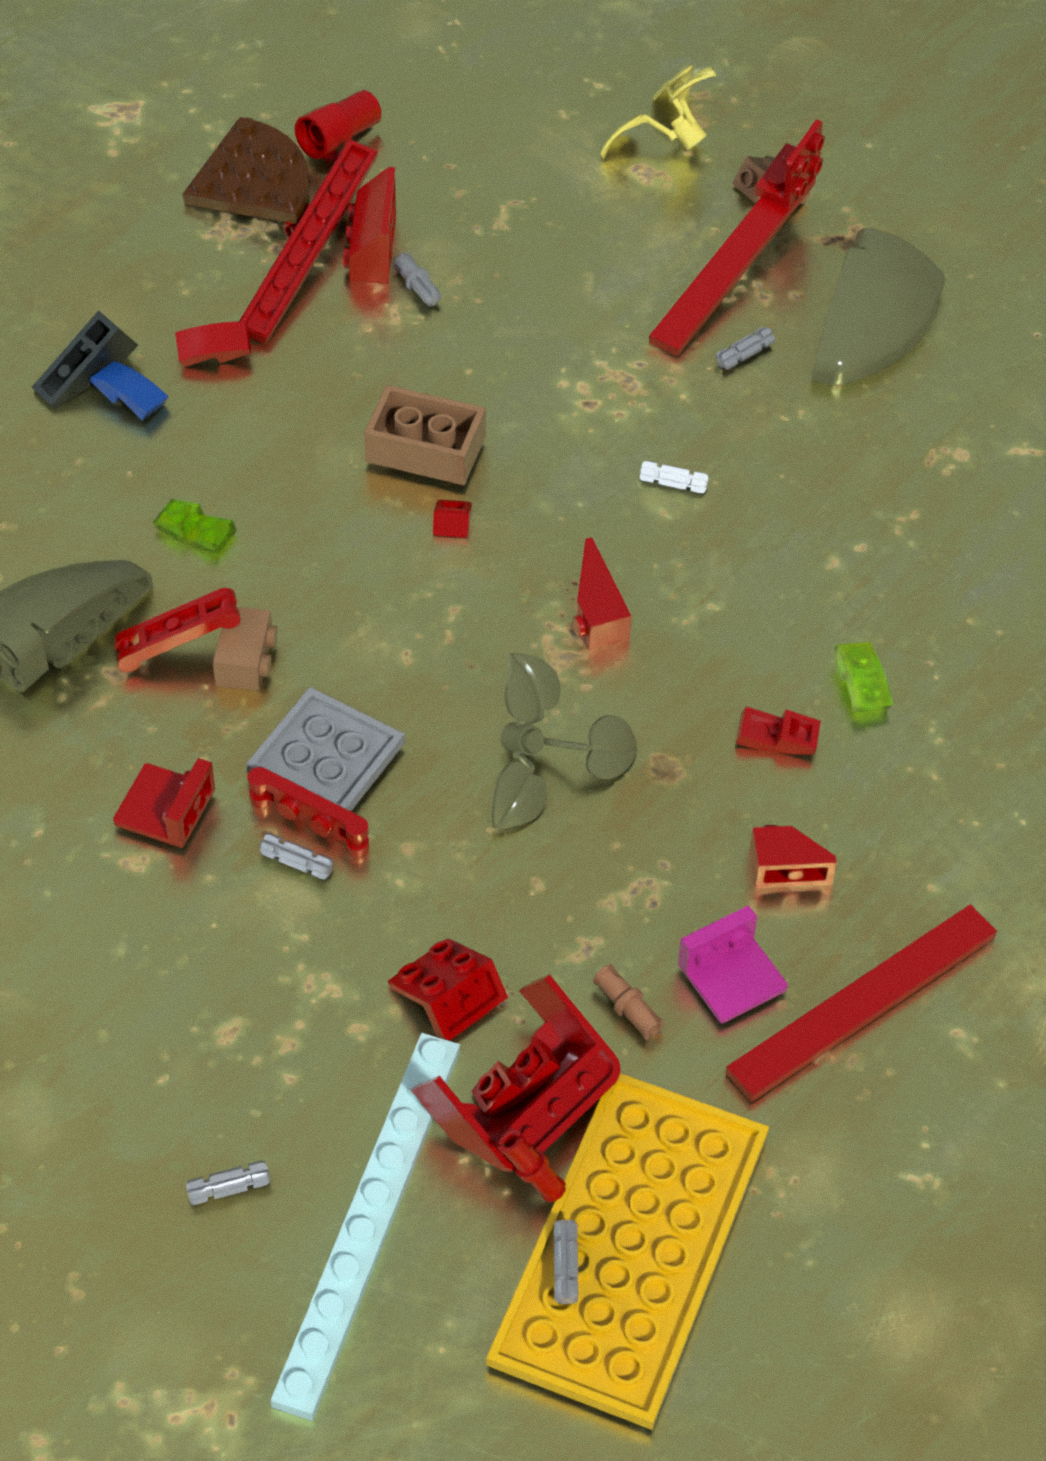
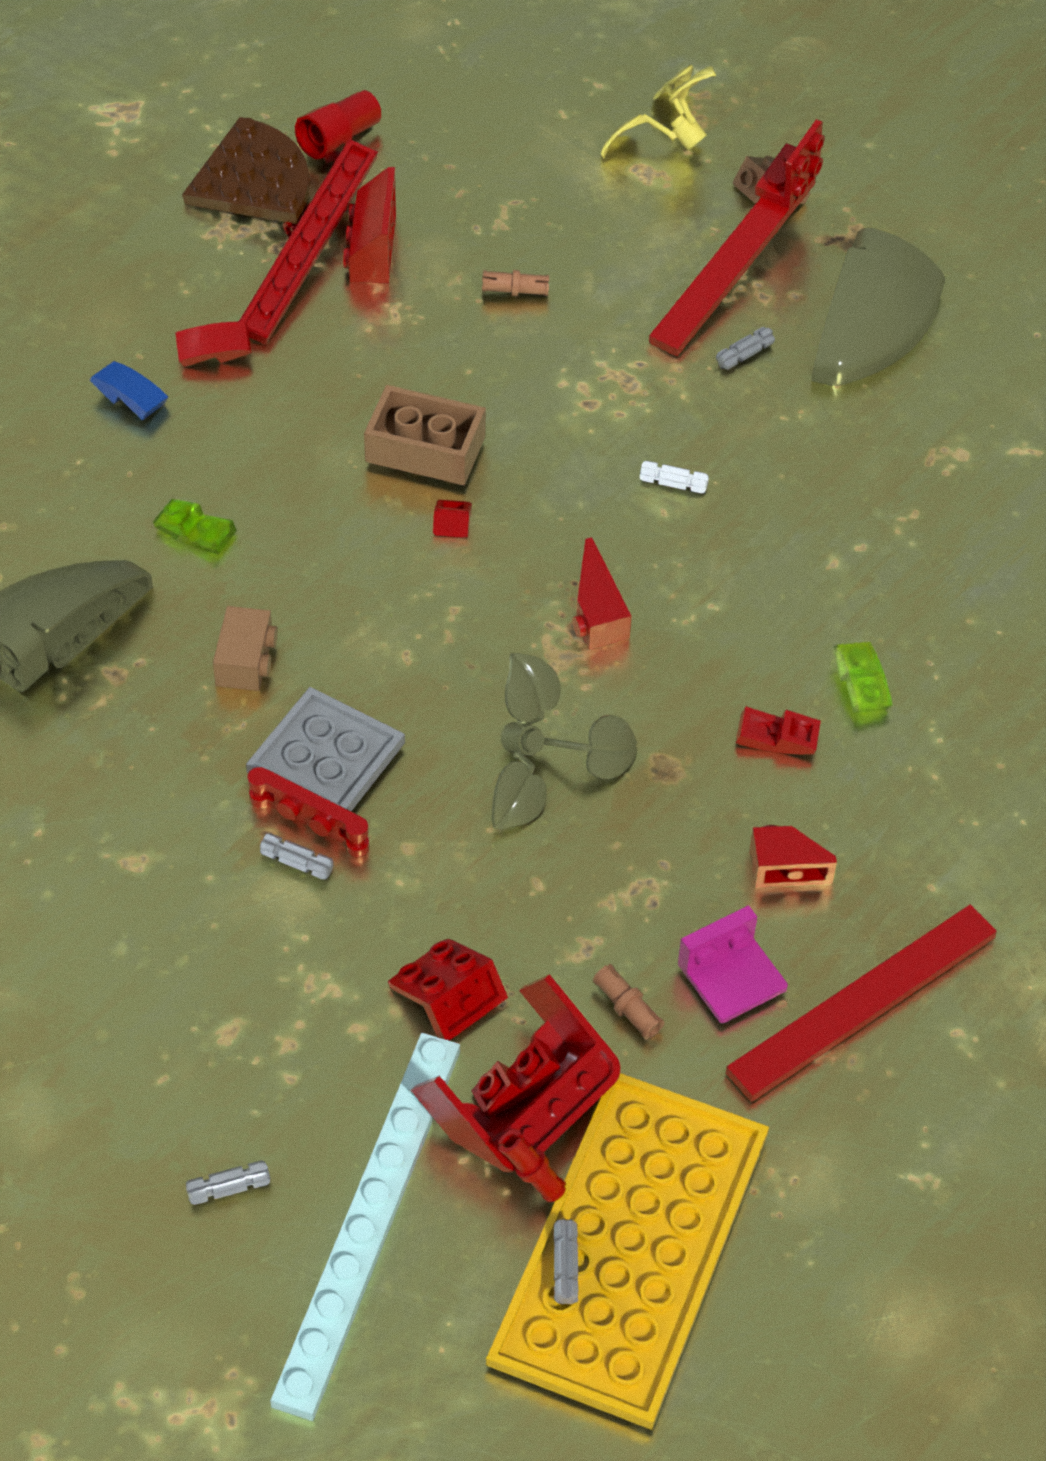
(88, 353): pearl dark grey slope -> none
(166, 802): red bracket -> none
(176, 628): red plate -> none
(417, 279): light grey axle -> none
(515, 283): none -> nougat pin

